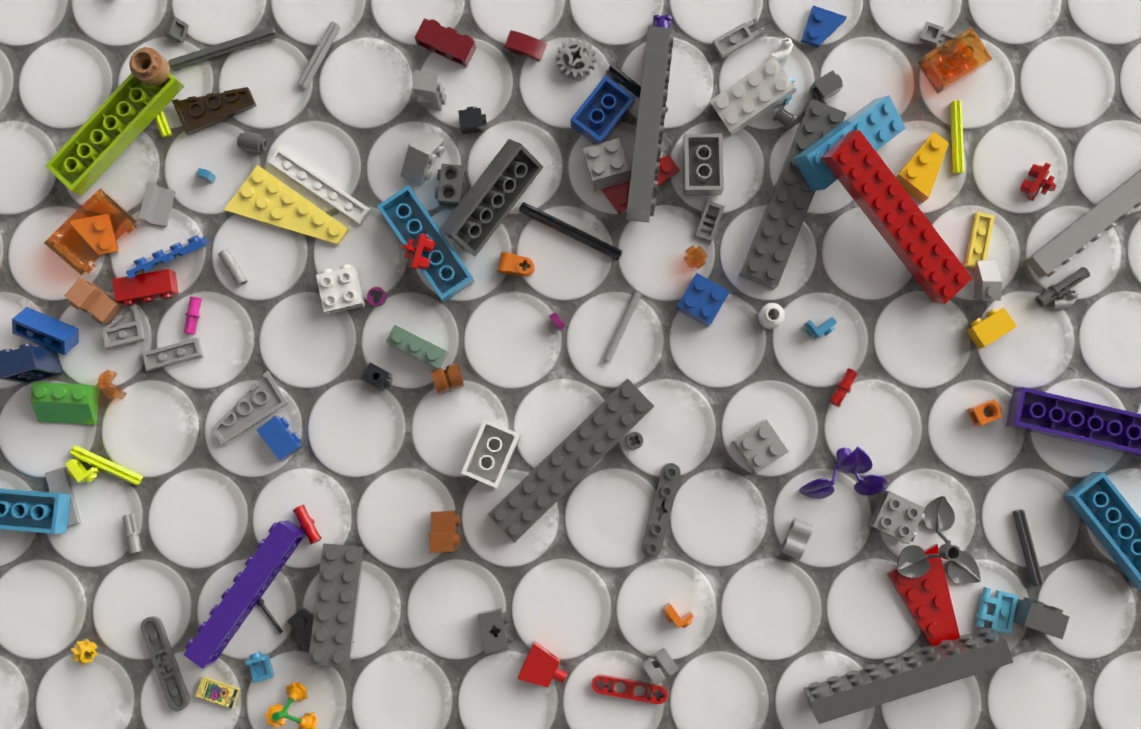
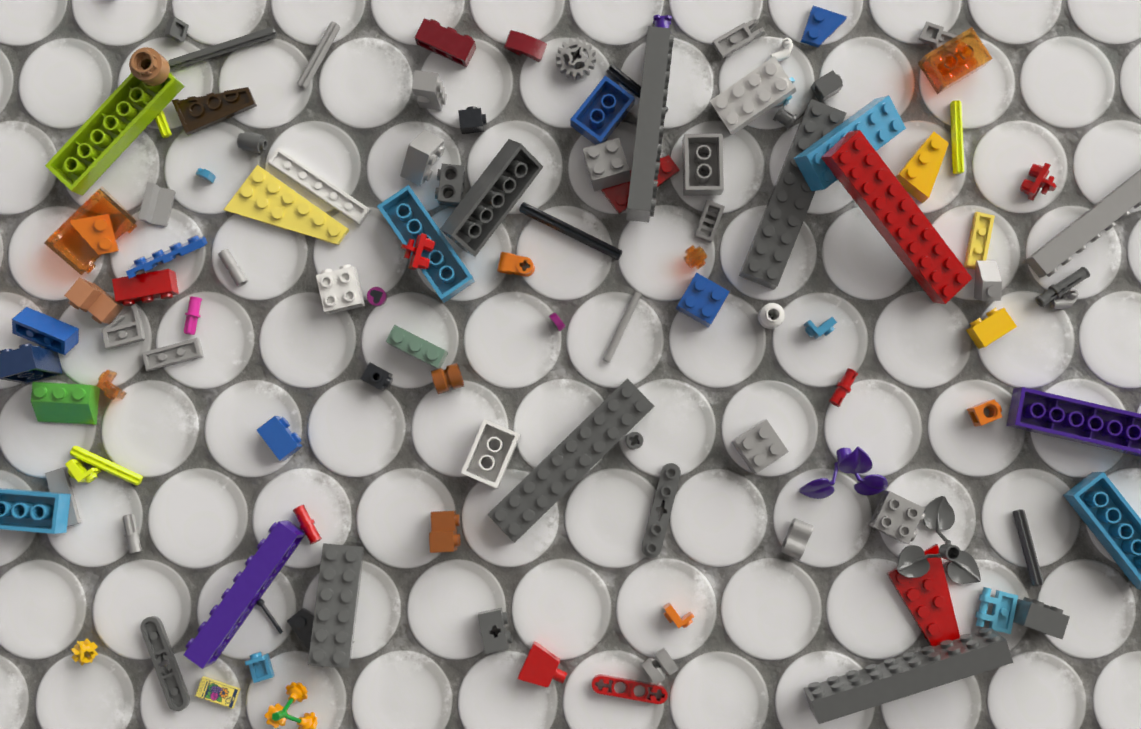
(258, 403): light grey wing -> none

